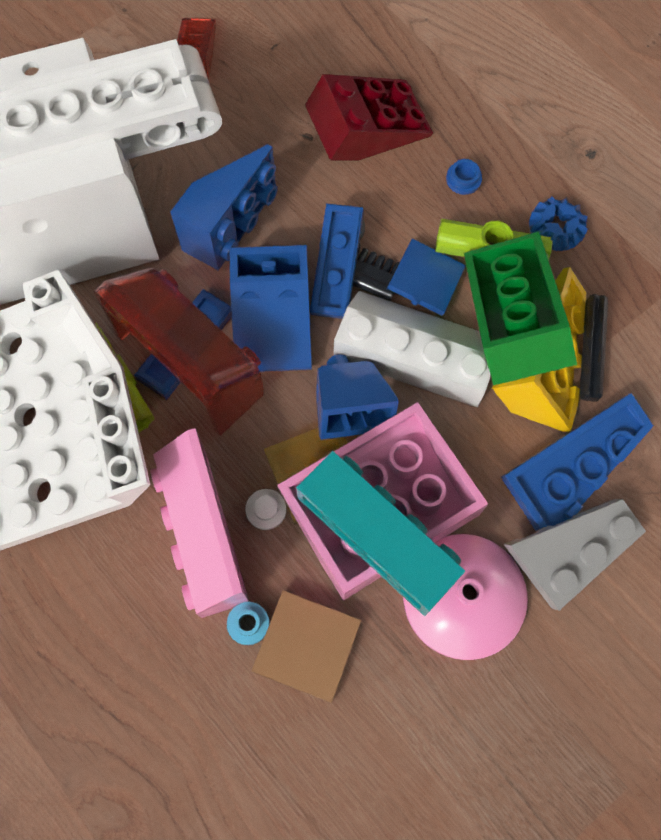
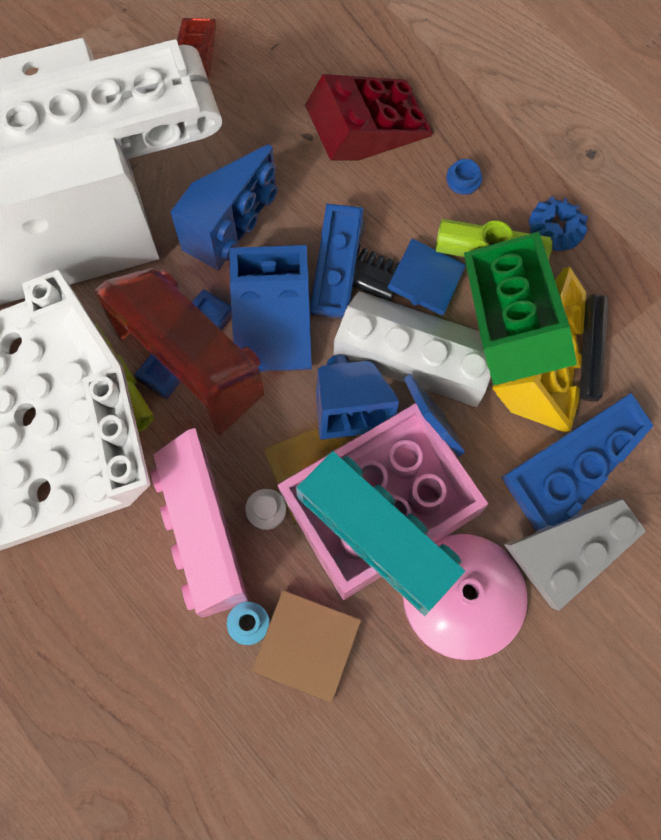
(434, 415): none -> blue piece

